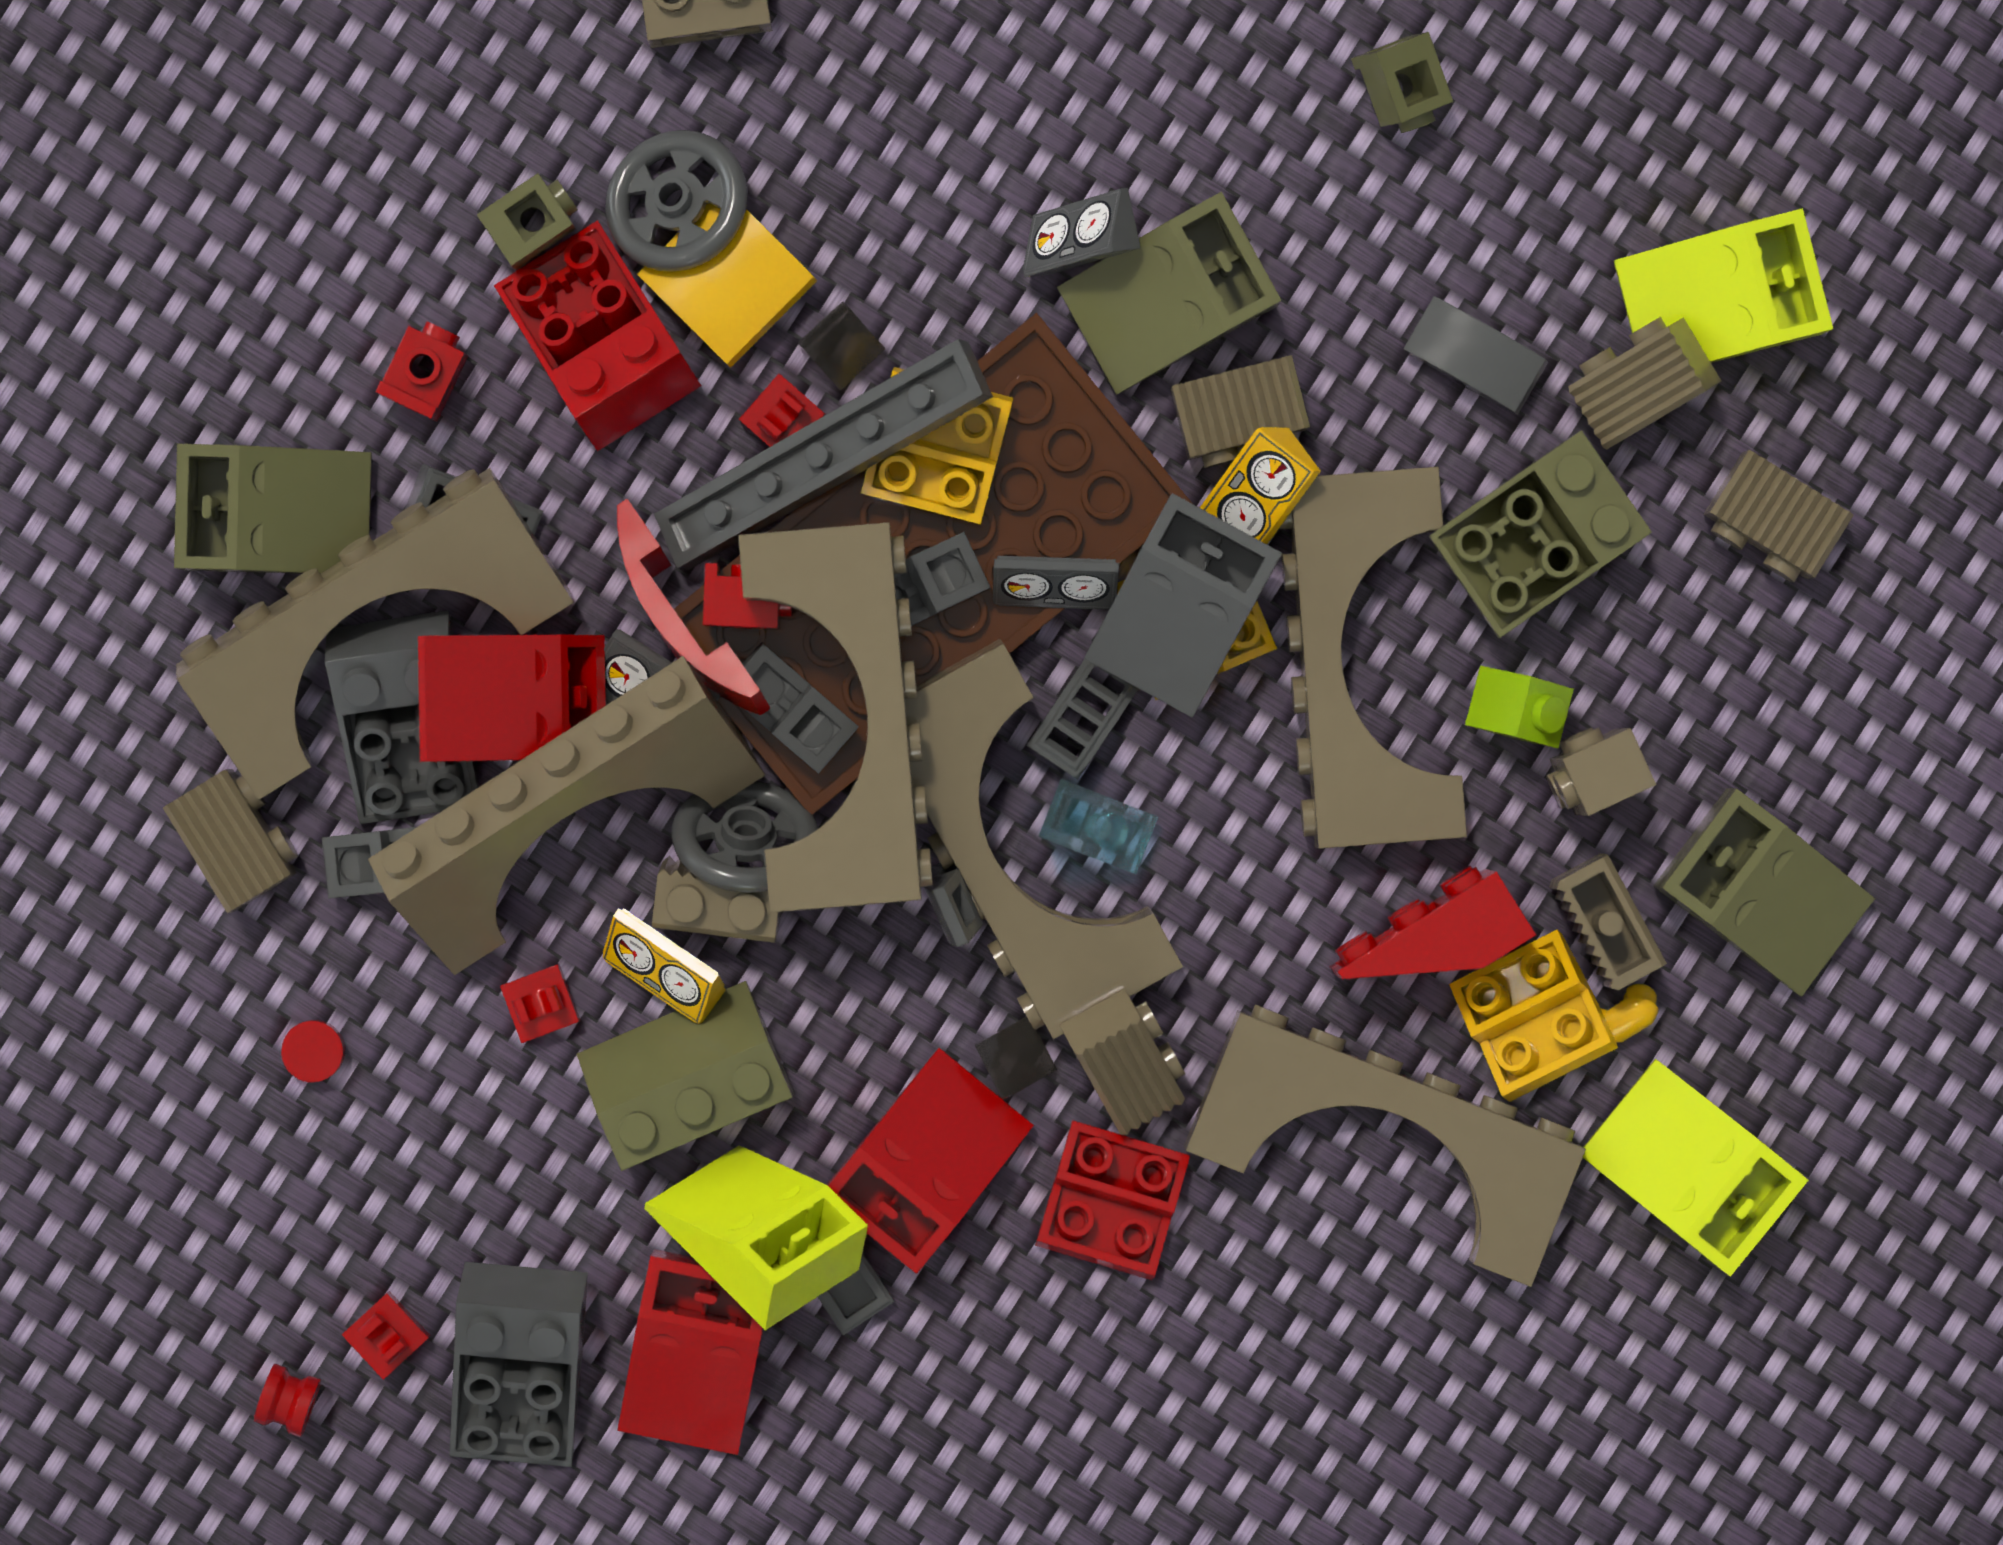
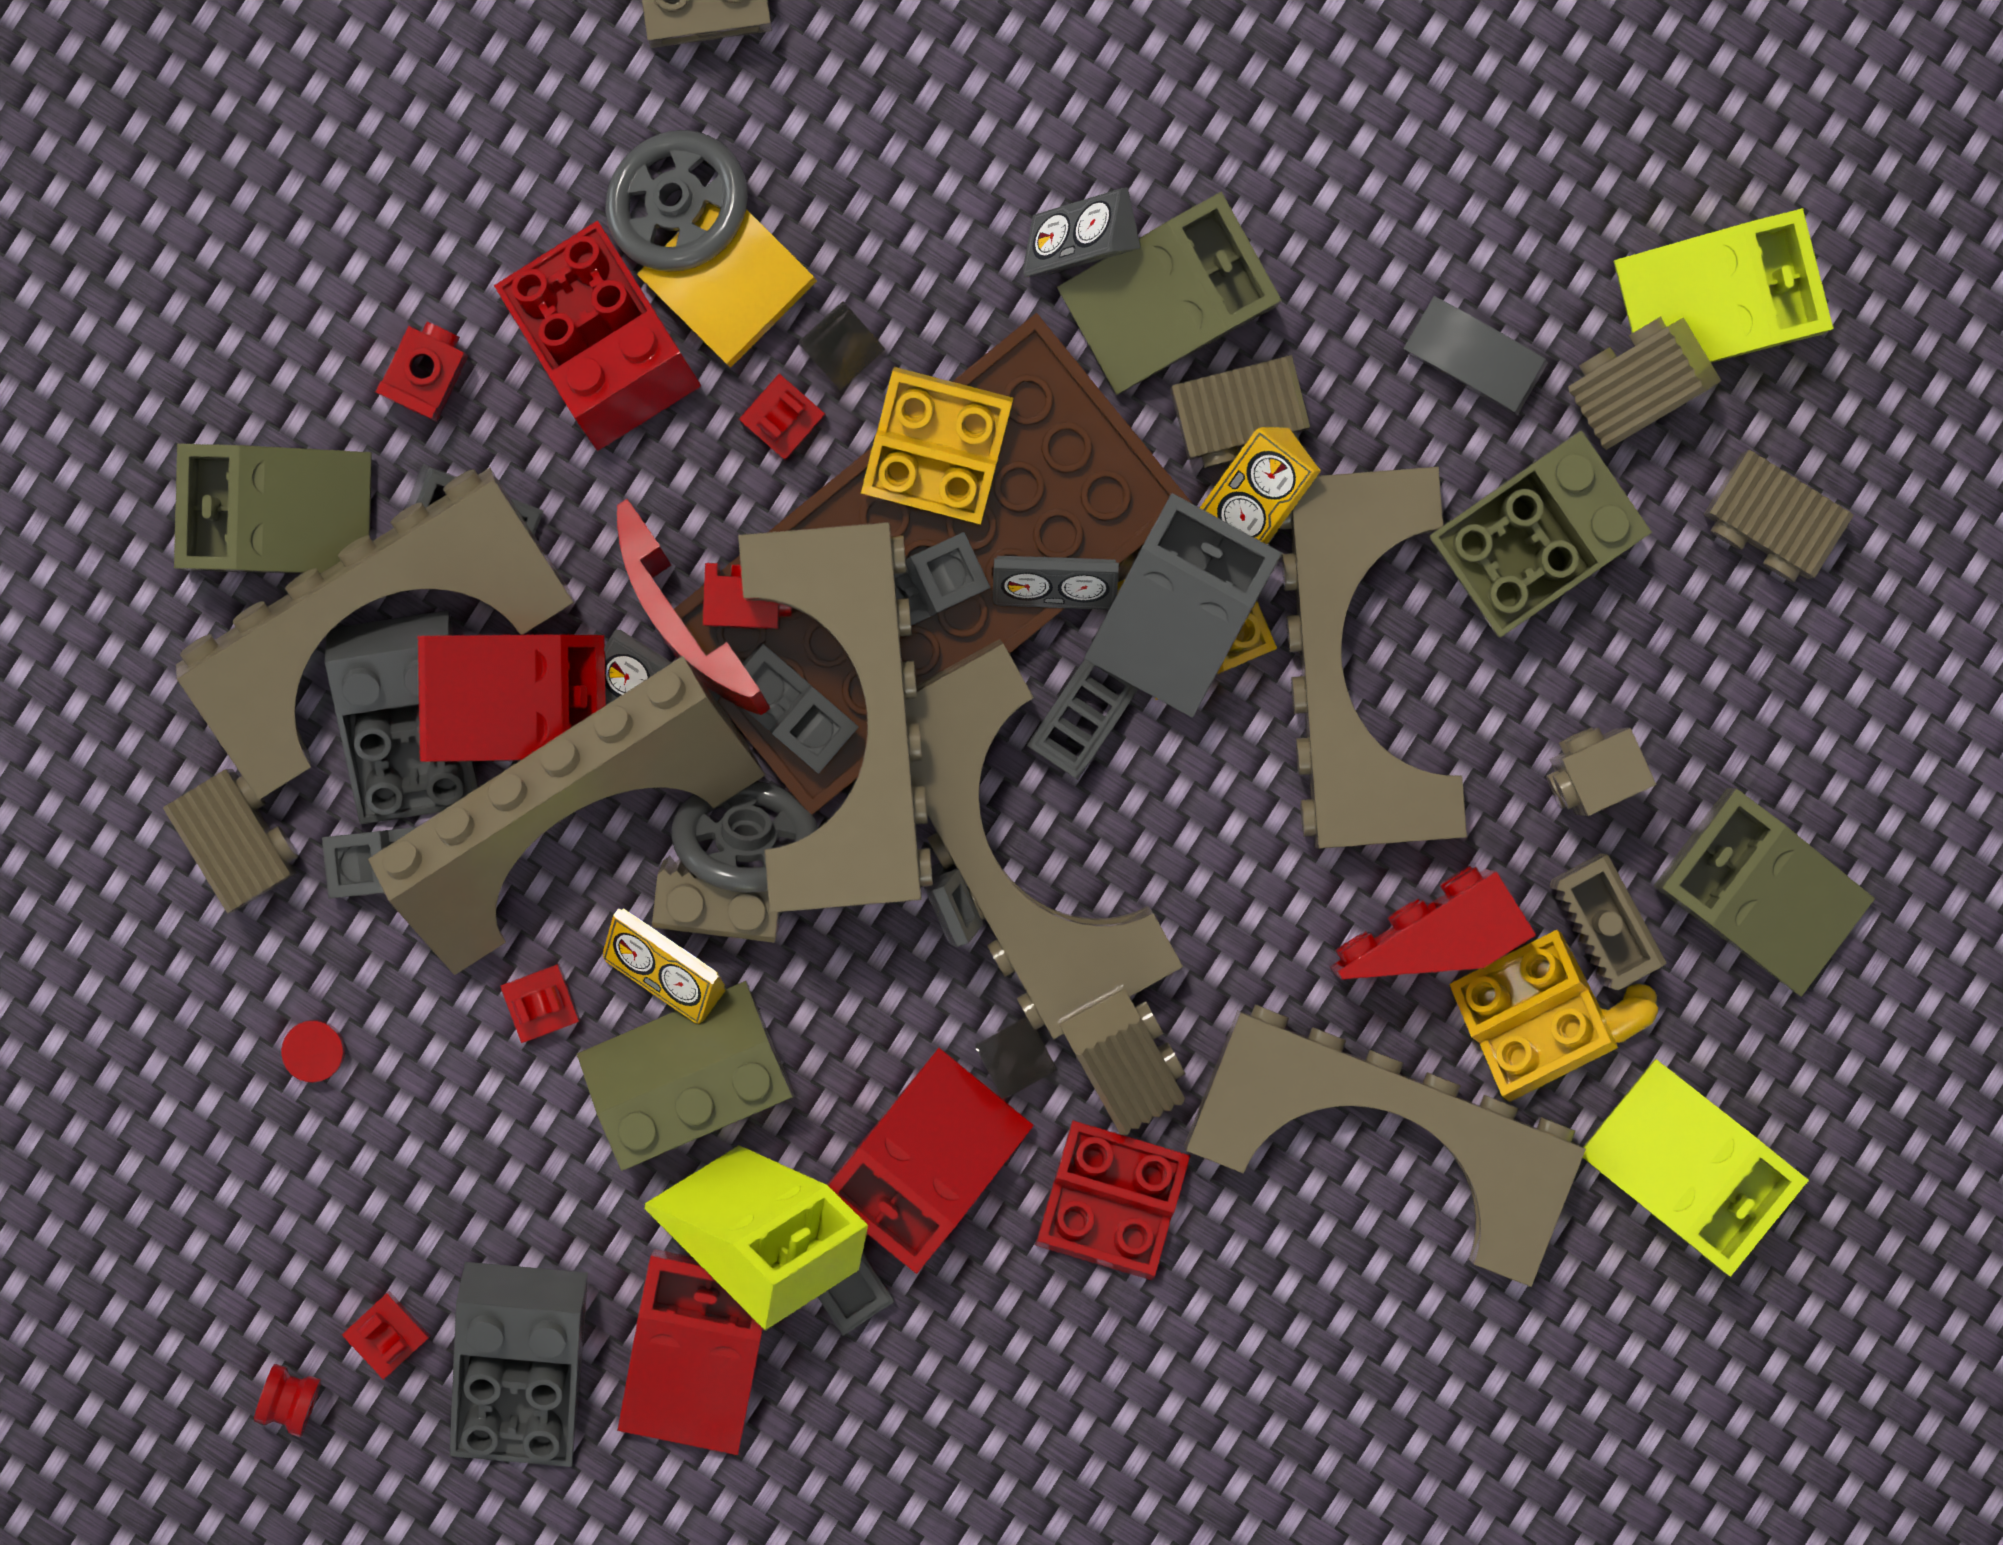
(505, 218): olive brick -> none
(823, 454): dark grey plate -> none
(1098, 826): clear light blue slope -> none
(1417, 68): olive brick -> none
(1519, 706): lime brick -> none

